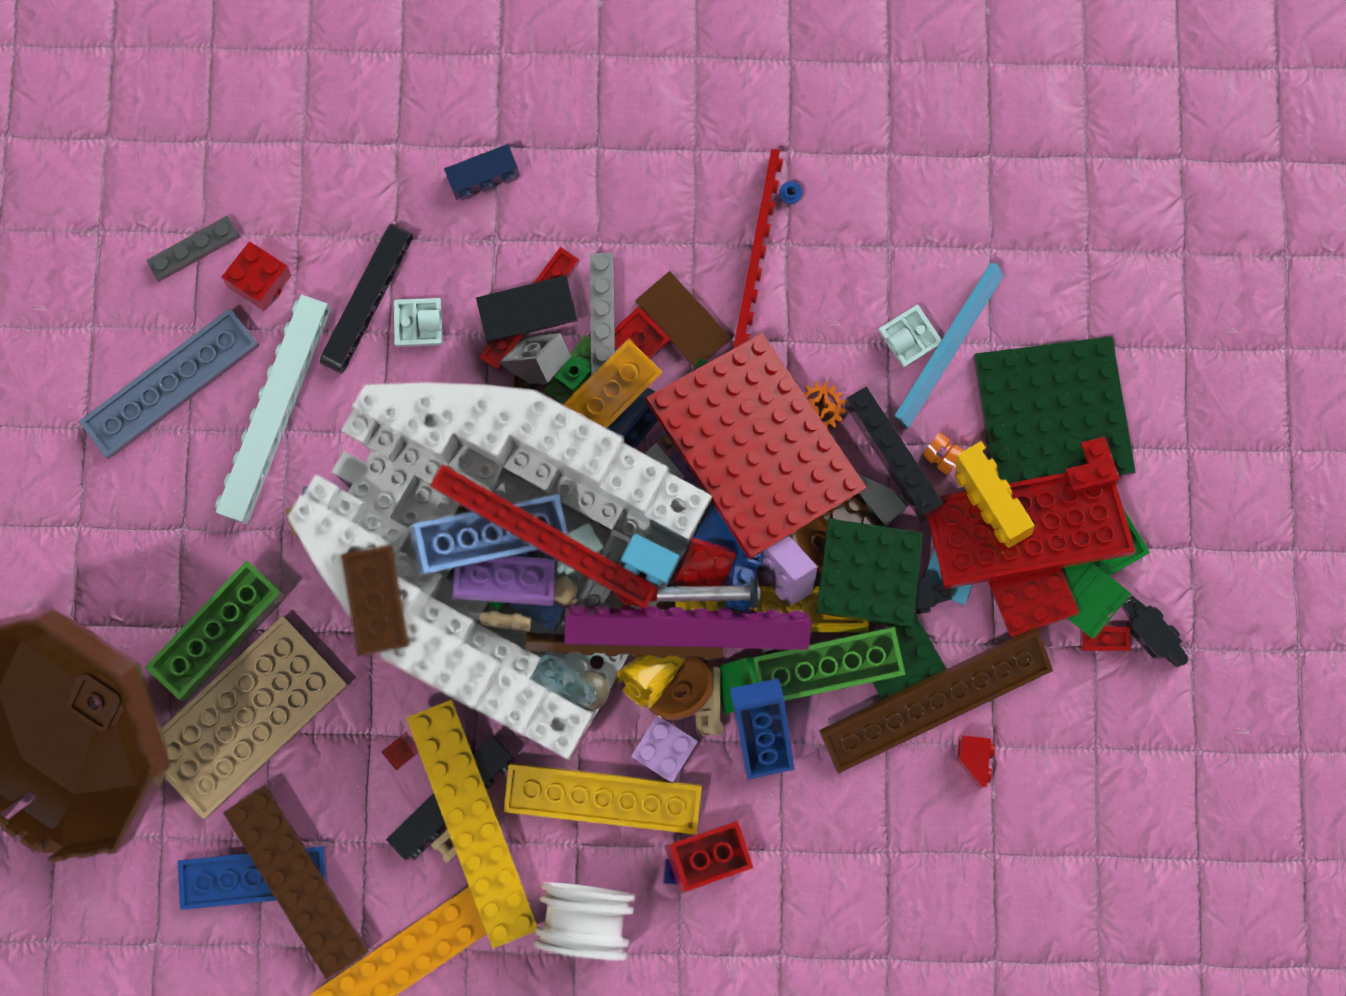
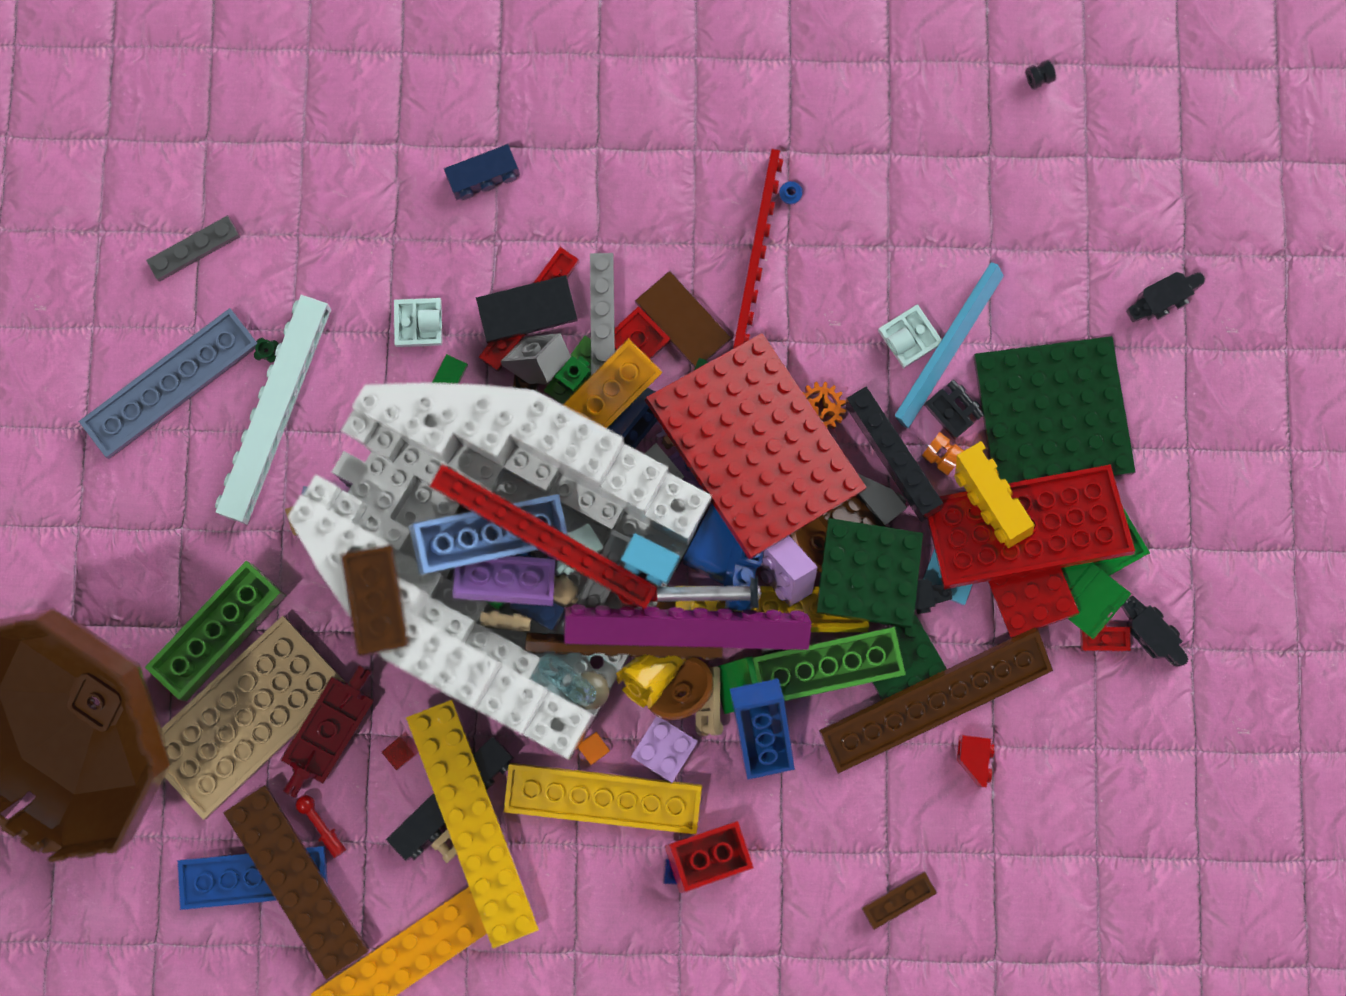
(256, 276): red brick -> none
(261, 345): none -> dark green plate
(305, 805): none -> red pin
(326, 730): none -> dark red plate
(366, 298): black beam -> none
(450, 371): none -> green tile
(584, 921): white wheel -> none
(593, 748): none -> orange tile
(704, 564): red plate -> none
(899, 900): none -> reddish brown plate
(949, 413): none -> black plate
(1040, 74): none -> black wheel
(1099, 468): red plate -> none
(1164, 295): none -> black hinge

